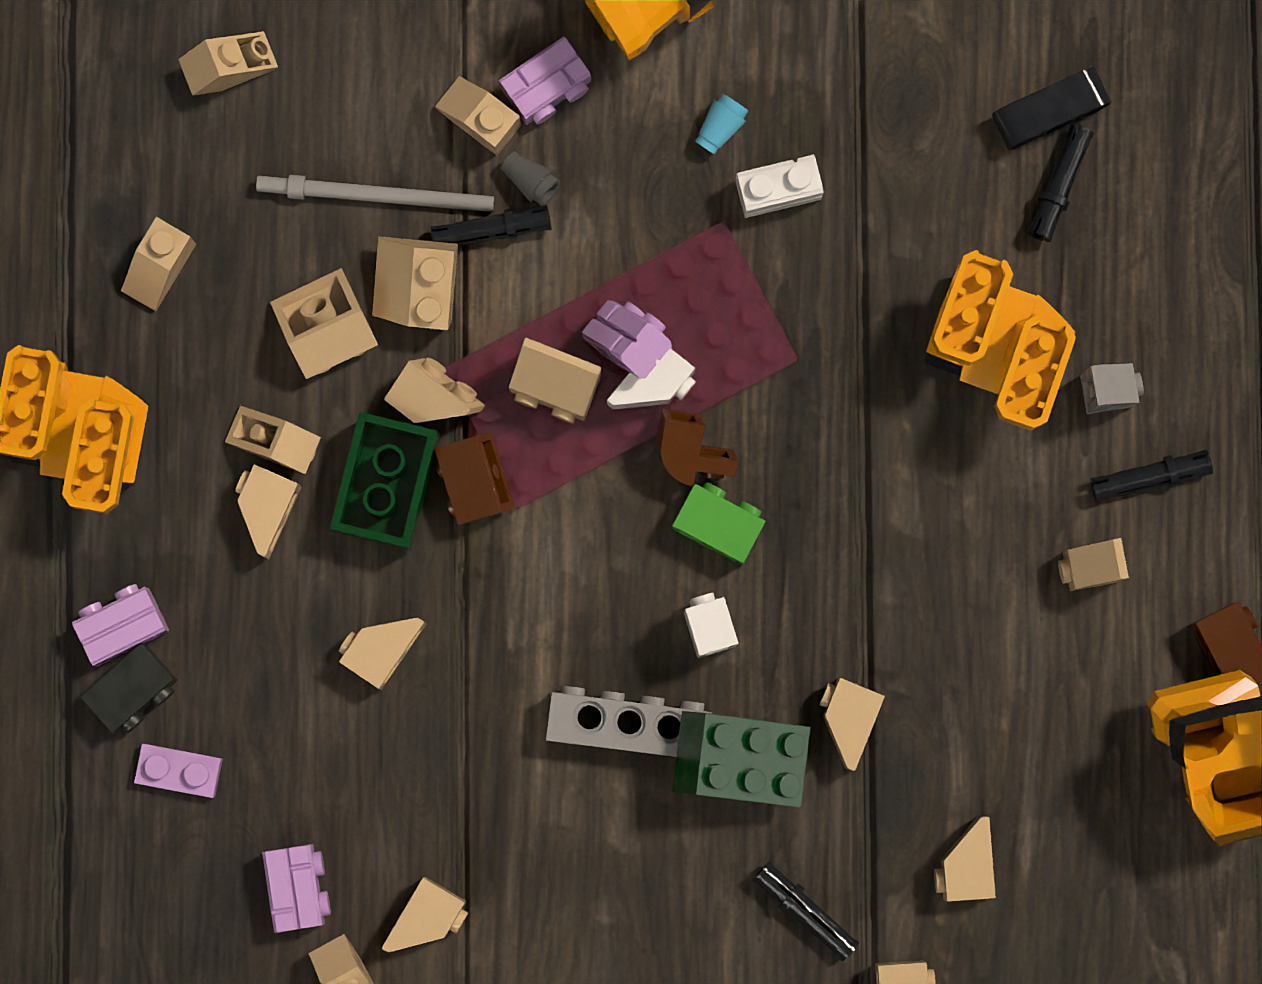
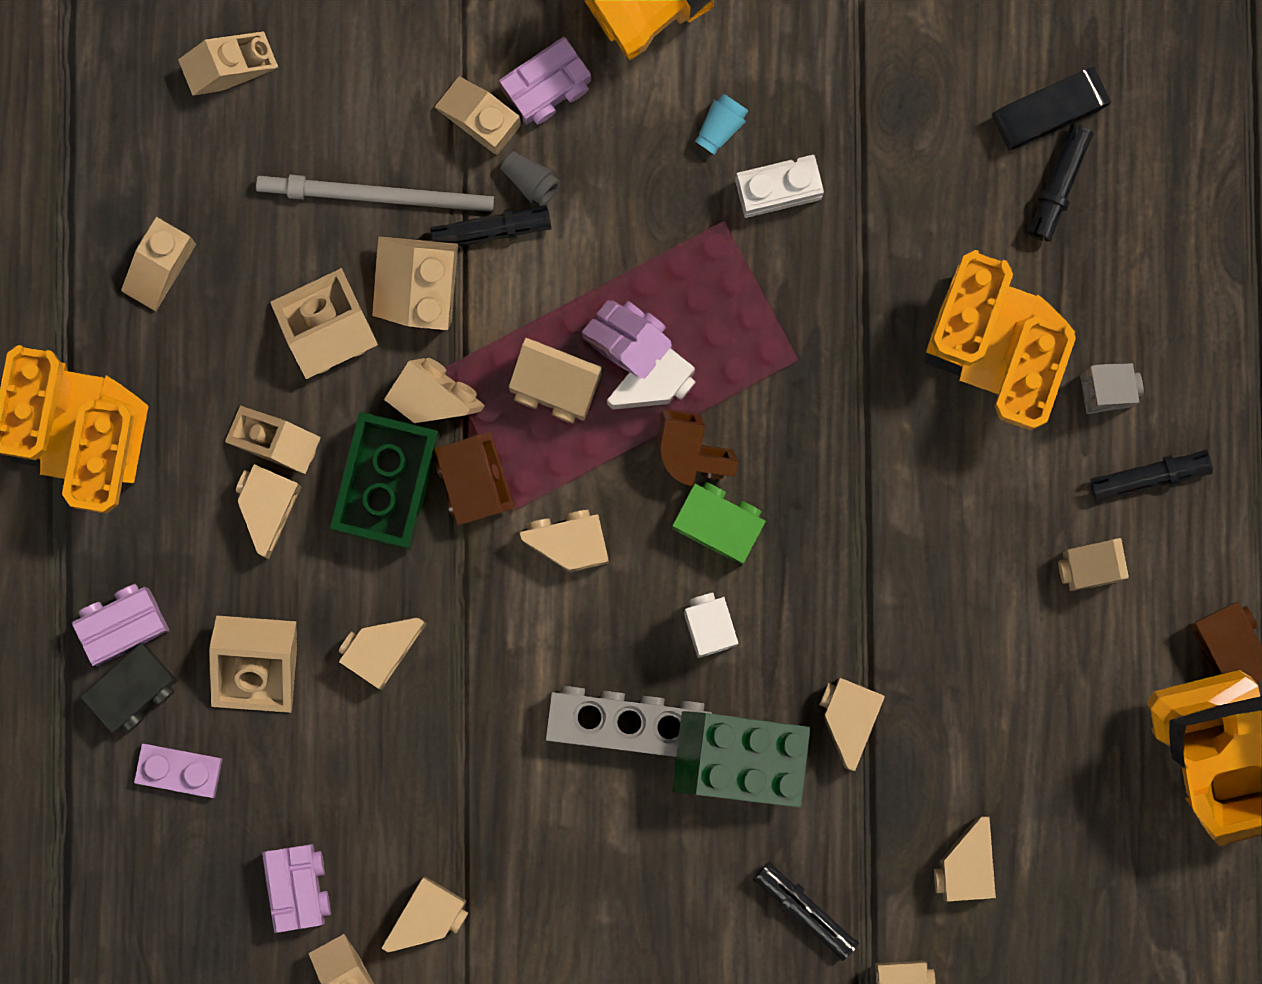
(253, 663): none -> tan slope
(570, 544): none -> tan slope

